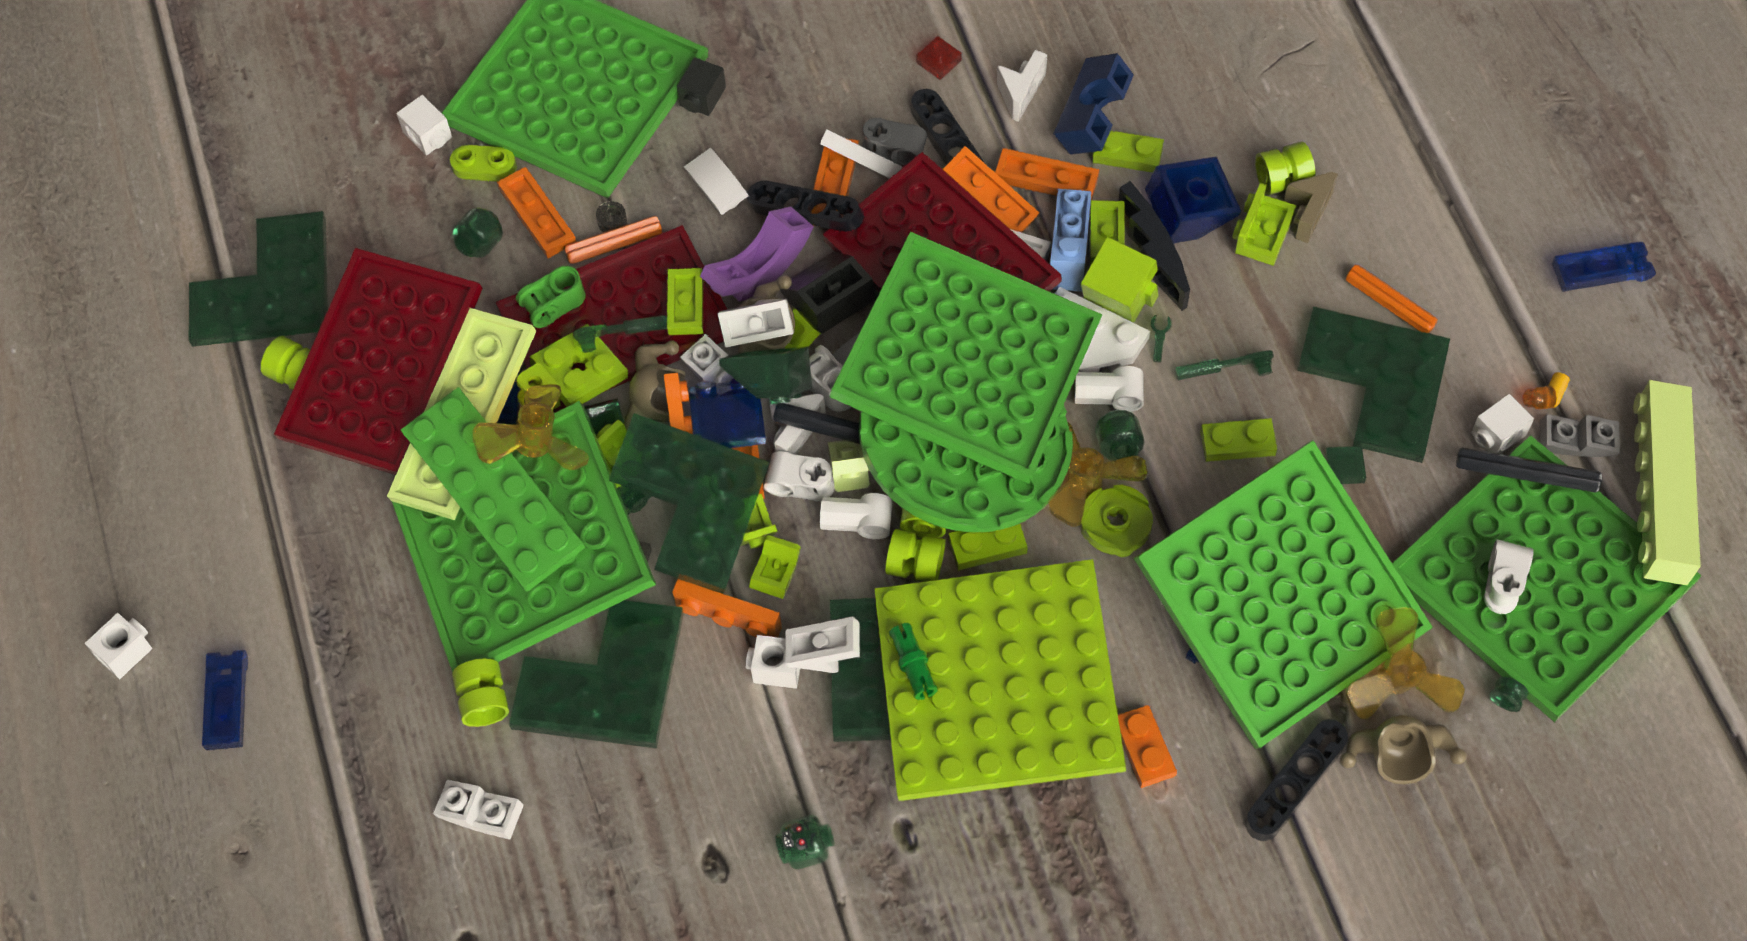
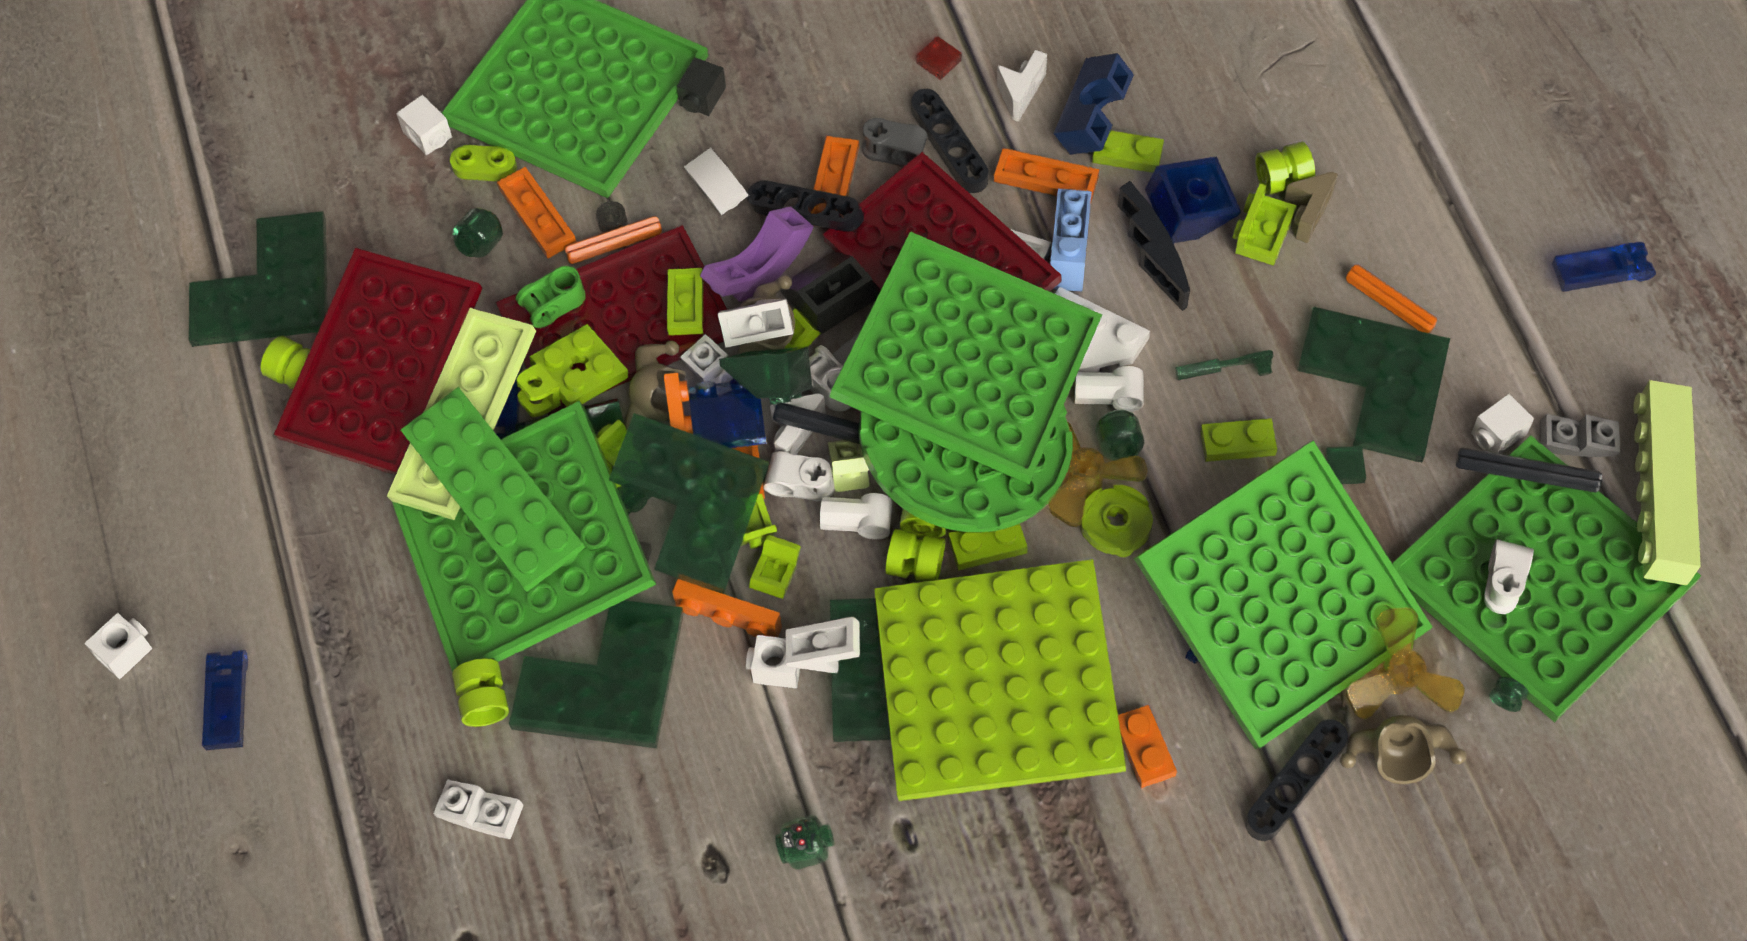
(532, 433): clear yellow piece -> none
(587, 335): clear green piece -> none
(860, 154): white sticker -> none
(913, 661): green pin -> none
(991, 190): orange plate -> none
(1106, 220): lime plate -> none
(1121, 280): lime plate -> none
(1159, 338): clear green hand -> none
(1547, 396): clear orange arm -> none

